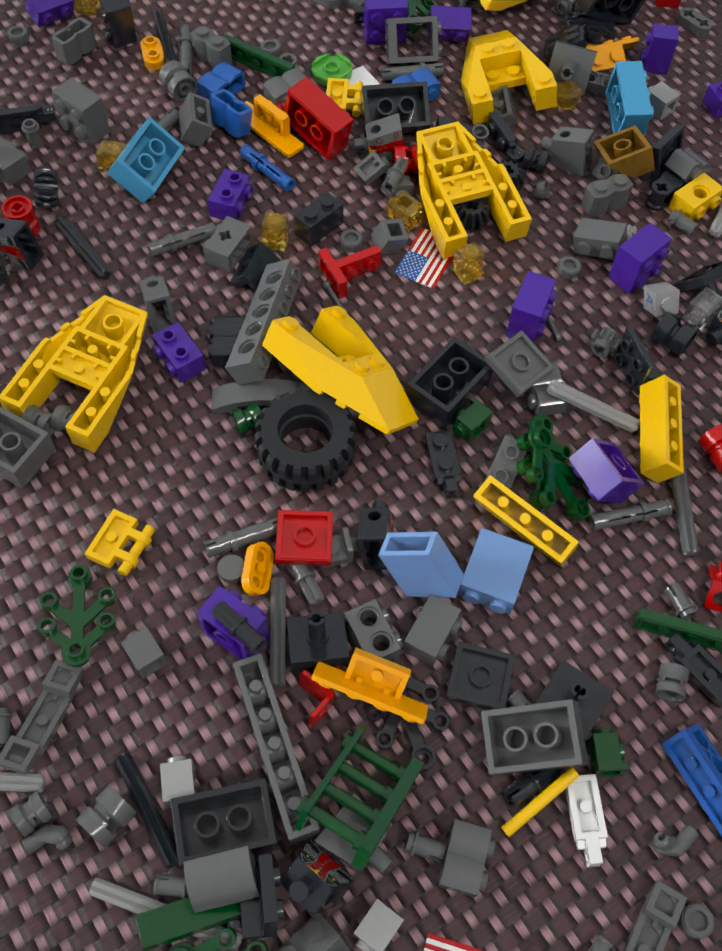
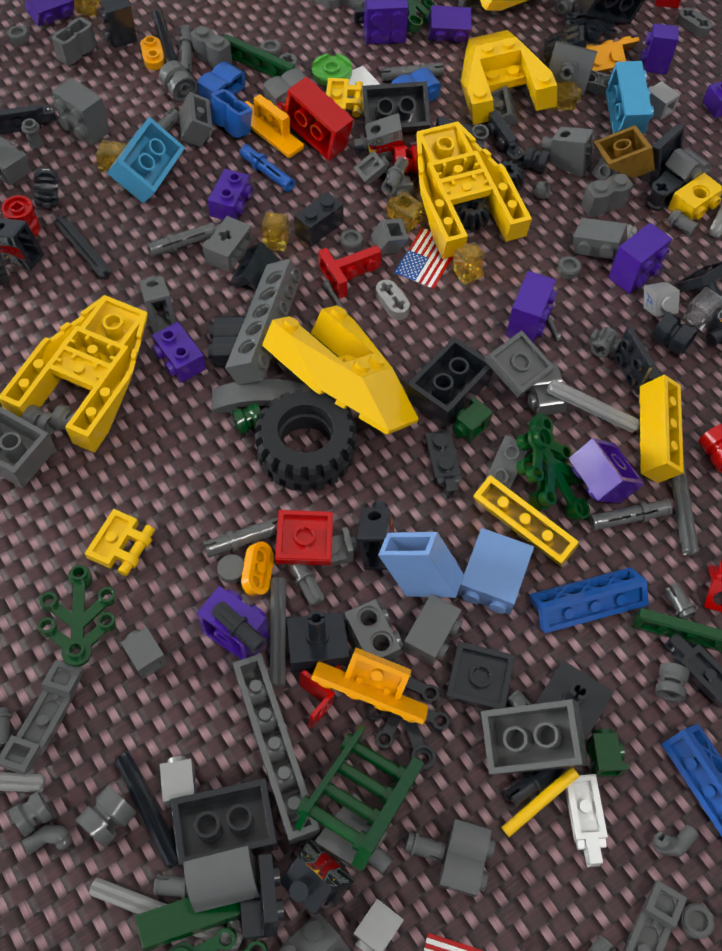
(388, 301): none -> light grey beam
(391, 39): dark grey window -> none
(590, 601): none -> blue fence

